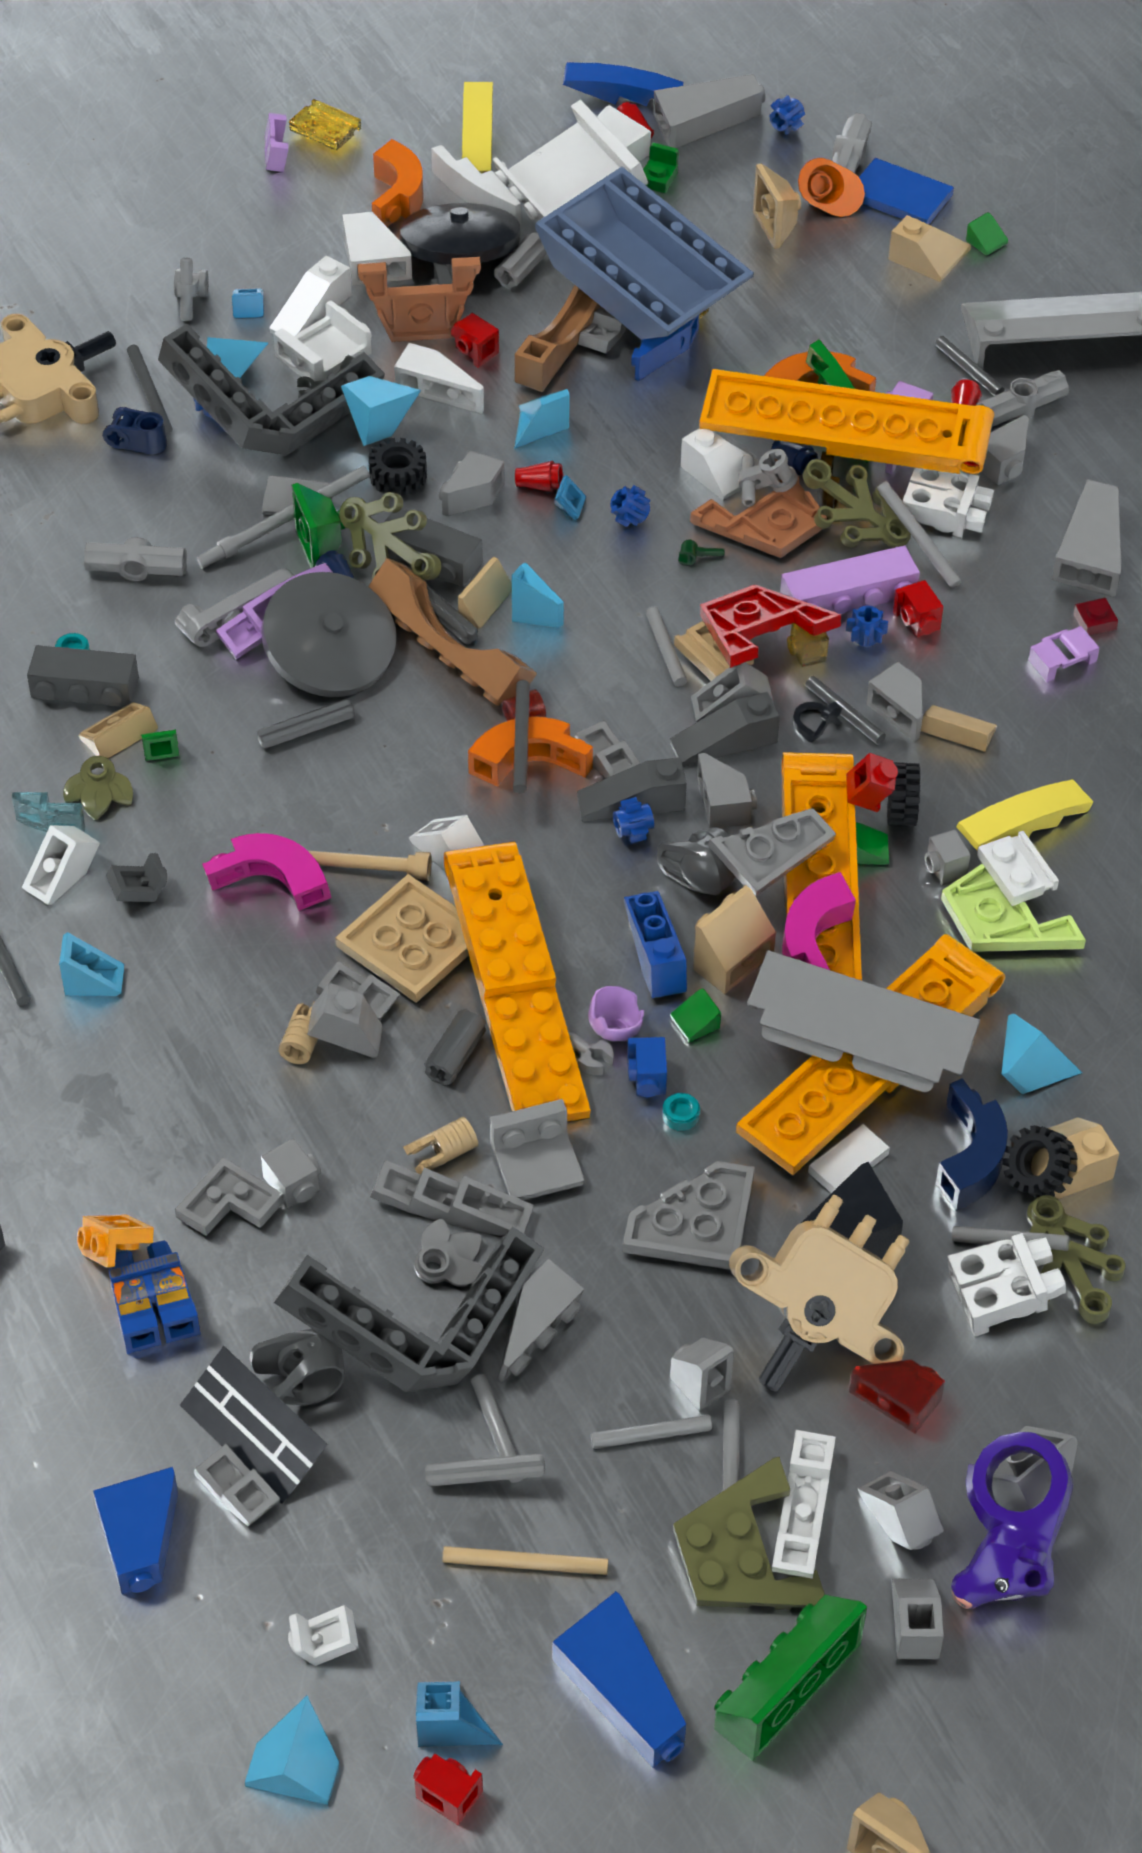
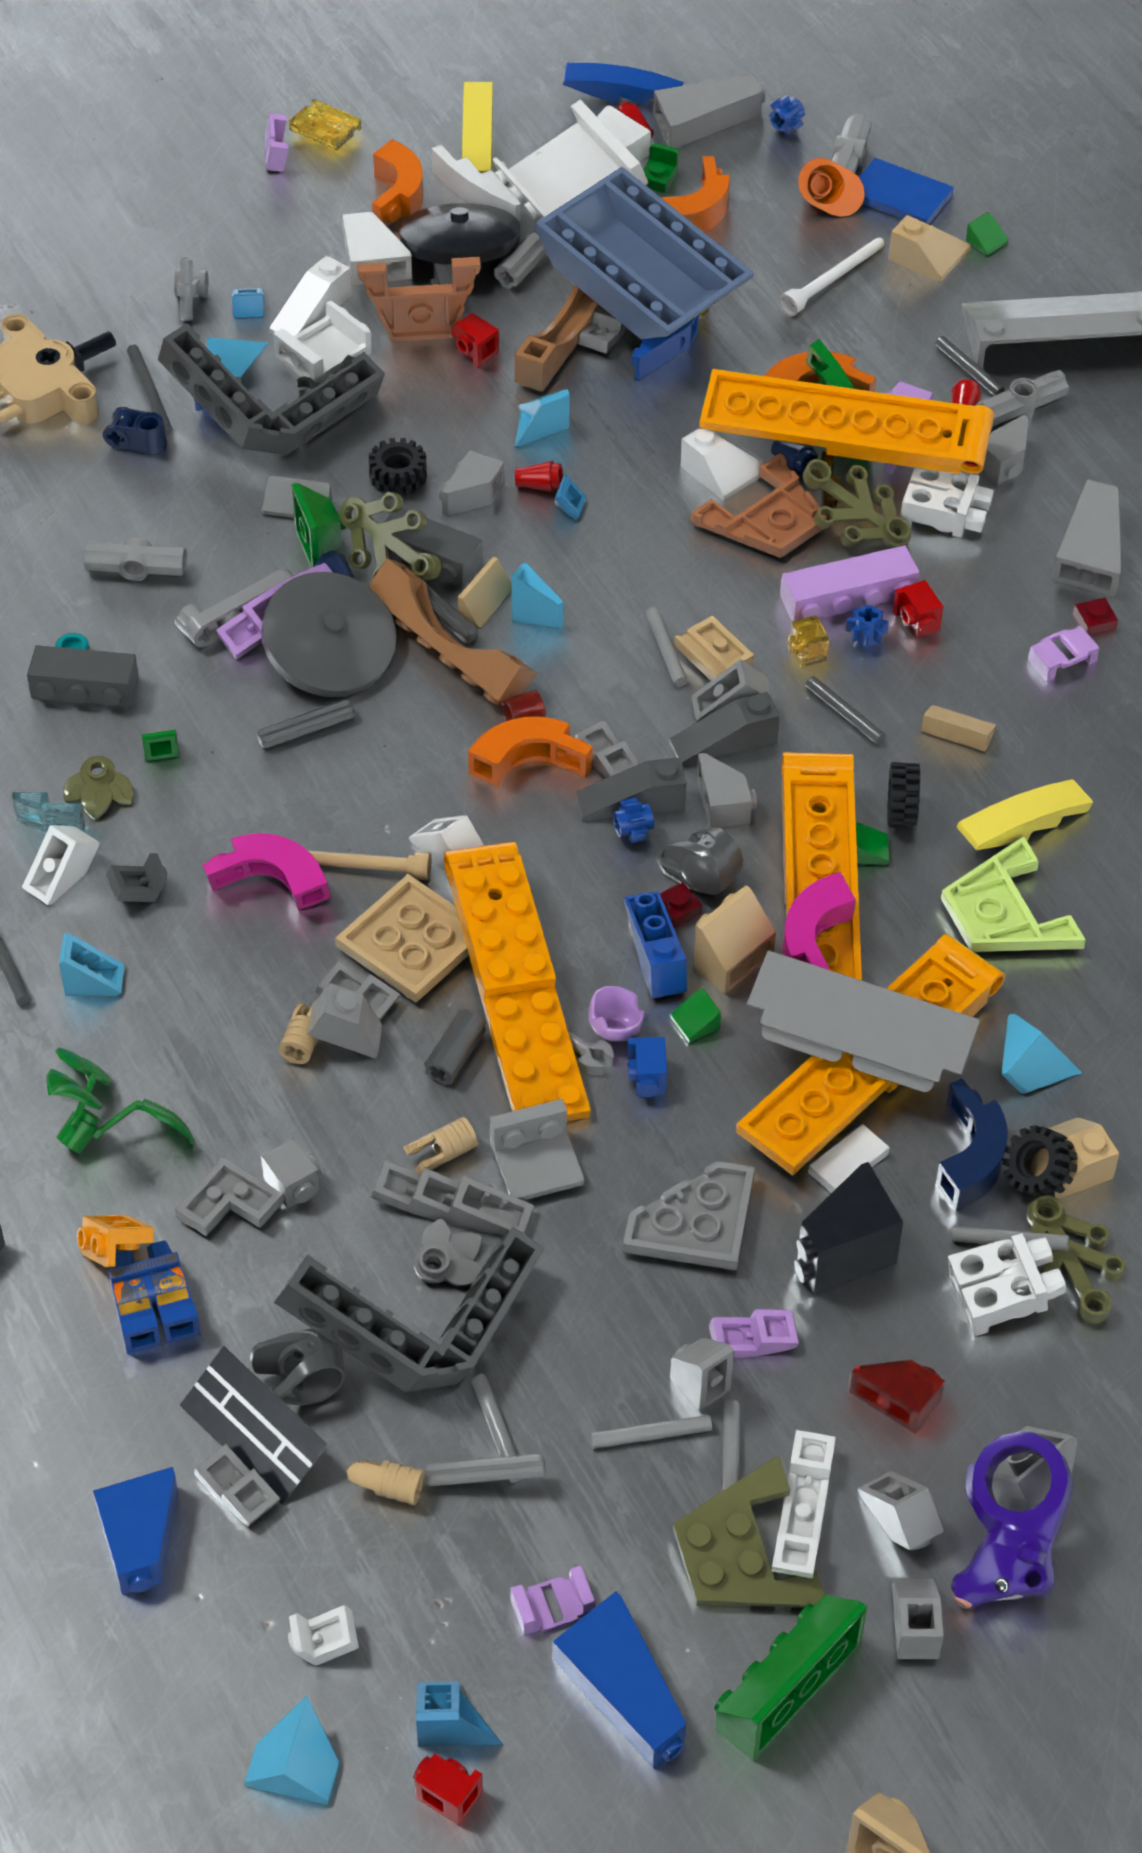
(82, 1123): none -> green plant
(119, 730): tan slope -> none
(229, 546): light grey bar -> none
(378, 406): medium azure slope -> none
(388, 1479): none -> tan hinge
(438, 378): white slope -> none
(521, 737): dark grey bar -> none
(525, 1560): tan bar -> none
(541, 1305): light grey slope -> none
(571, 1594): none -> lavender piece
(630, 506): blue gear -> none
(681, 904): none -> dark red plate
(681, 1111): teal tile -> none
(690, 551): dark green hand -> none
(708, 204): none -> orange arch
(756, 611): red wing -> none
(761, 1334): none -> lavender slope
(765, 474): light grey piece -> none
(773, 850): light grey wing -> none
(775, 205): tan slope -> none
(794, 300): none -> white piece
(828, 1269): tan piece -> none
(829, 714): black piece -> none
(871, 782): red brick -> none
(898, 699): light grey slope -> none
(919, 534): light grey bar -> none
(947, 857): light grey plate -> none
(1017, 868): white plate -> none

